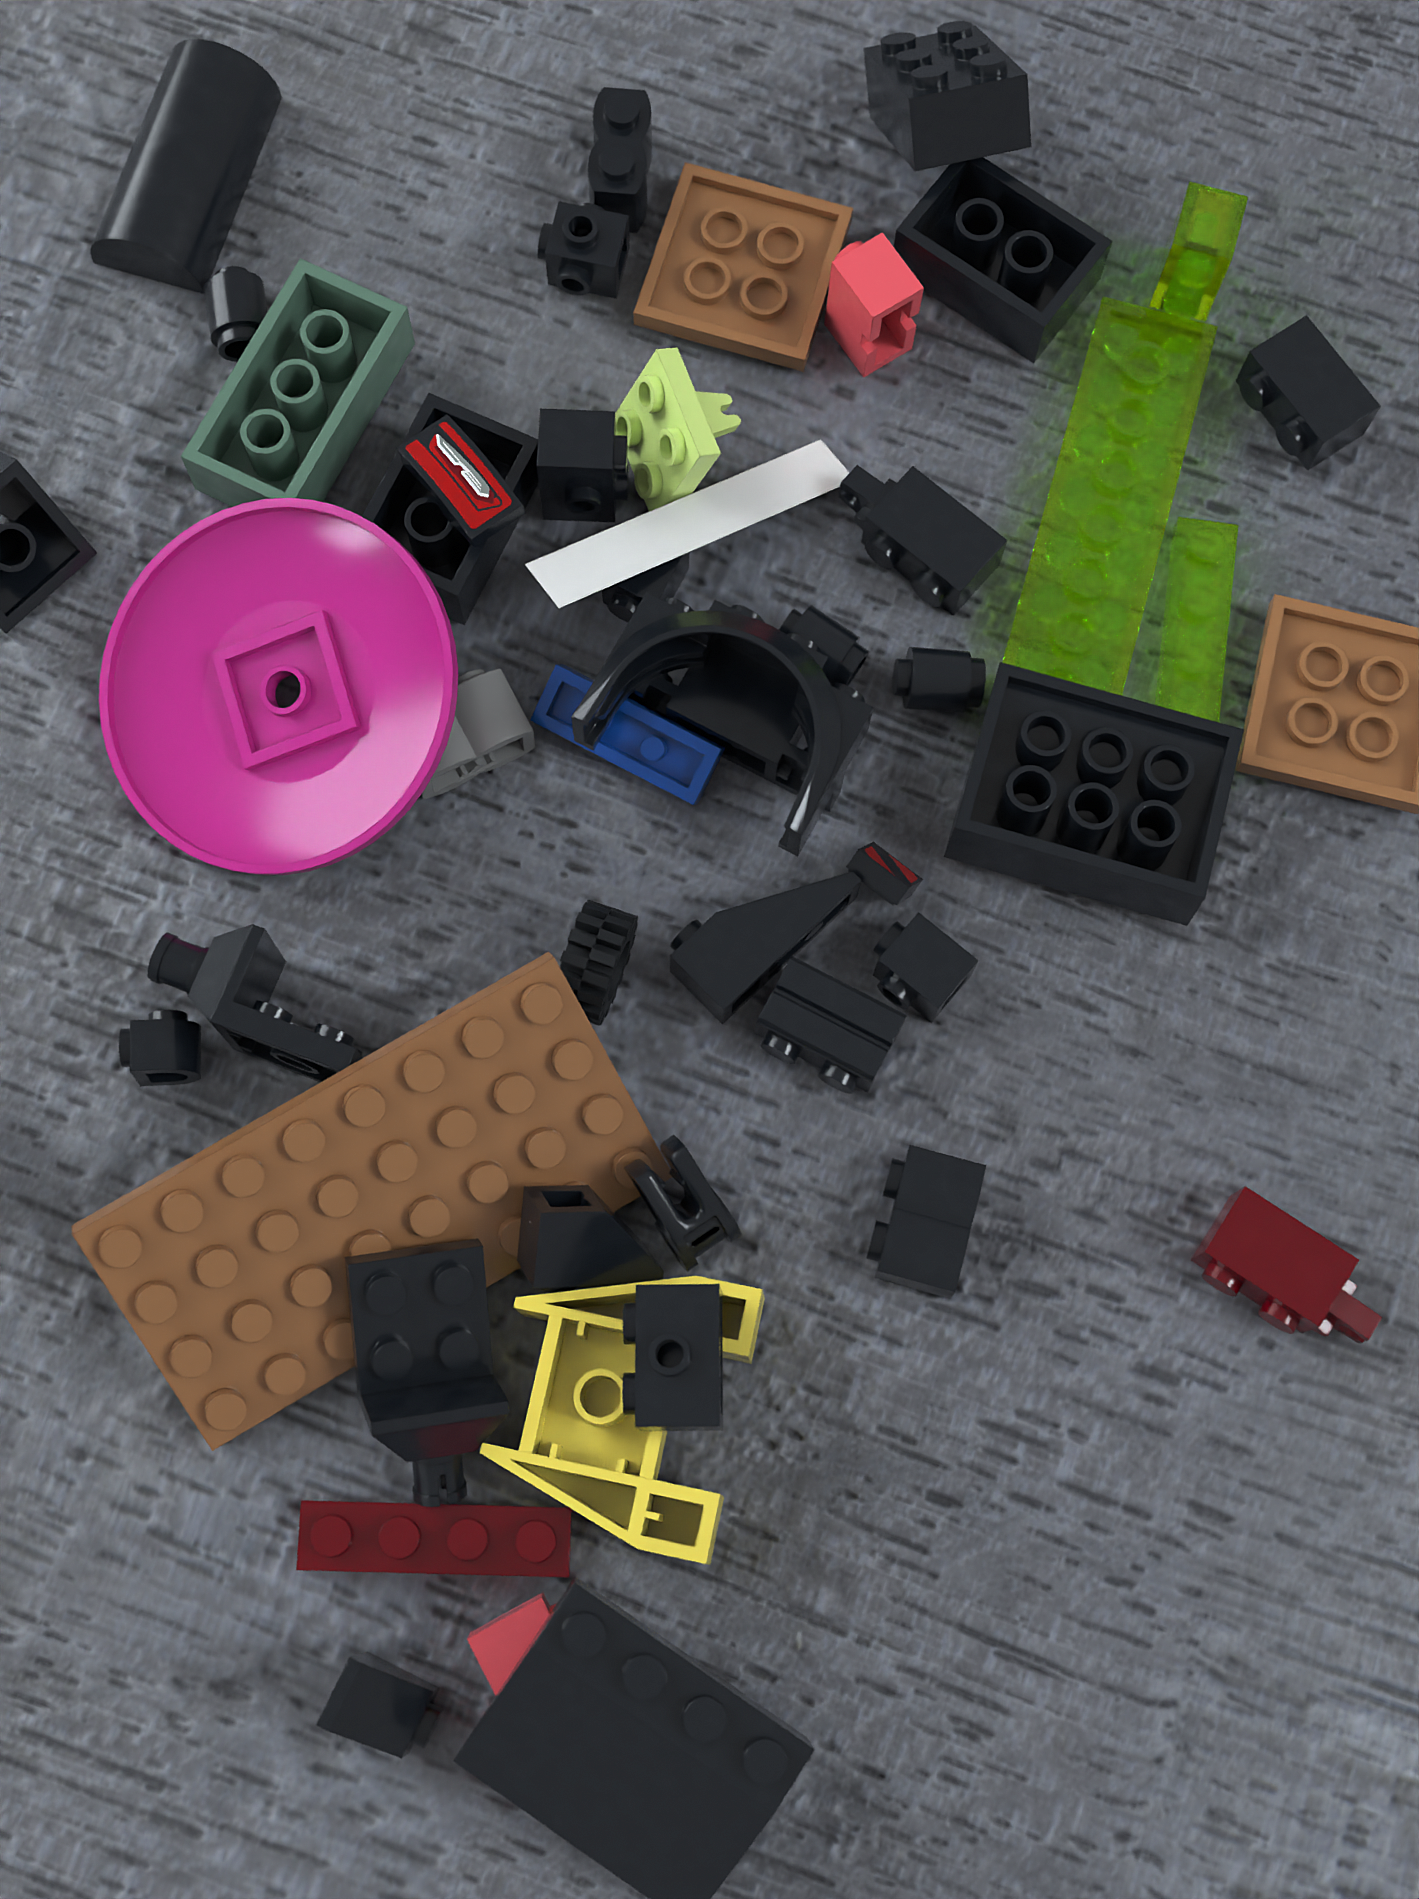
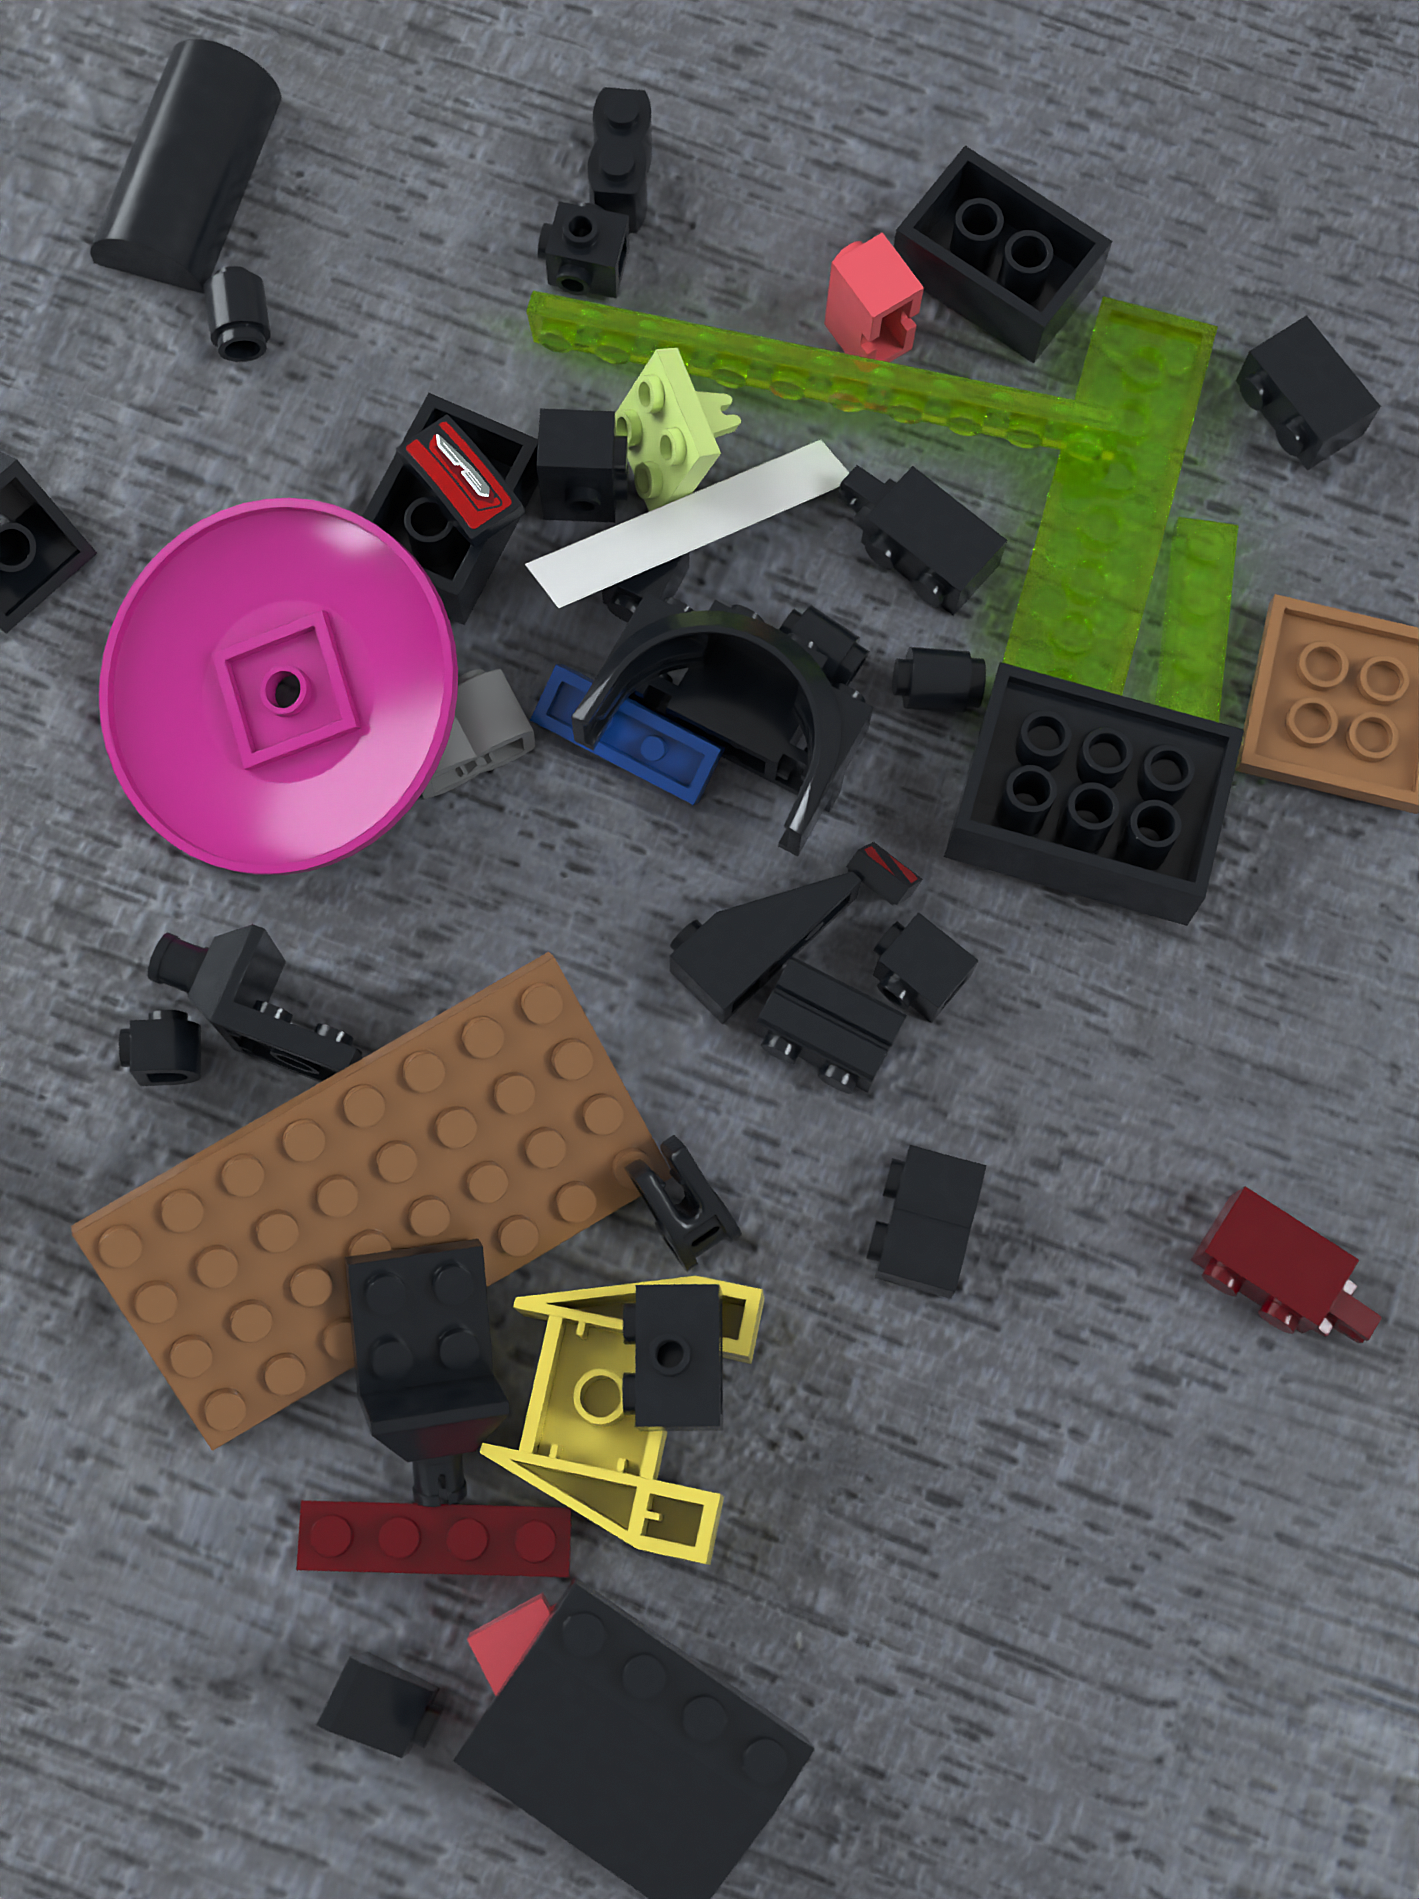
(300, 391): sand green brick -> none
(578, 1241): black slope -> none
(597, 956): black tyre -> none
(742, 266): medium nougat plate -> none
(829, 376): none -> clear neon green plate
(947, 96): black brick -> none
(1198, 251): clear neon green brick -> none

